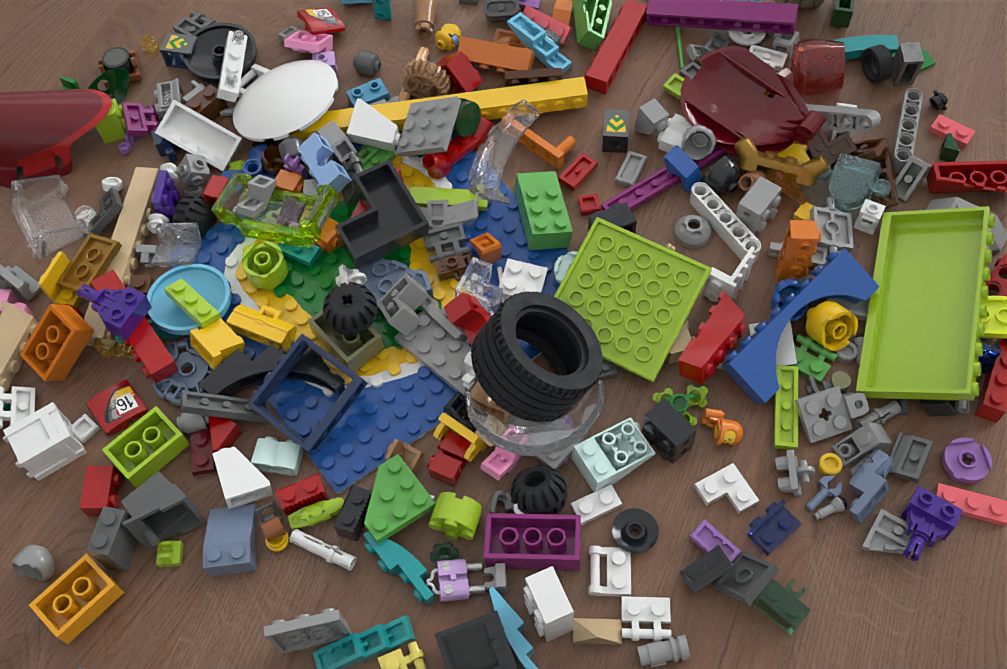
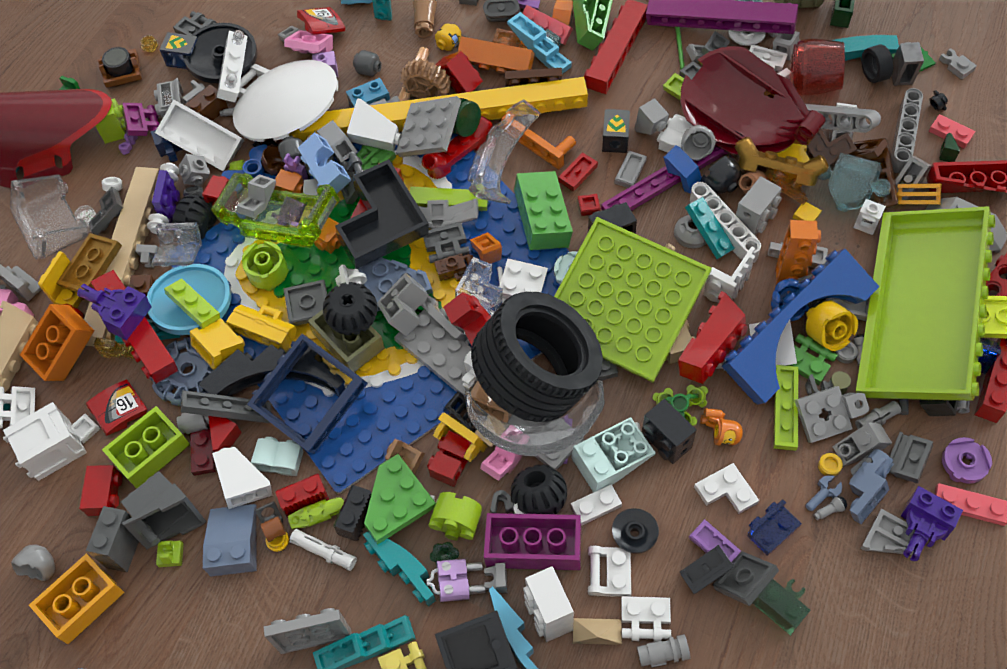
(118, 83): dark green piece -> none
(301, 254): teal plate -> none
(304, 301): none -> dark grey plate
(709, 227): none -> teal plate
(790, 464): light grey hips -> none
(834, 226): light grey plate -> none
(900, 193): none -> light orange tile
(959, 66): none -> light grey plate

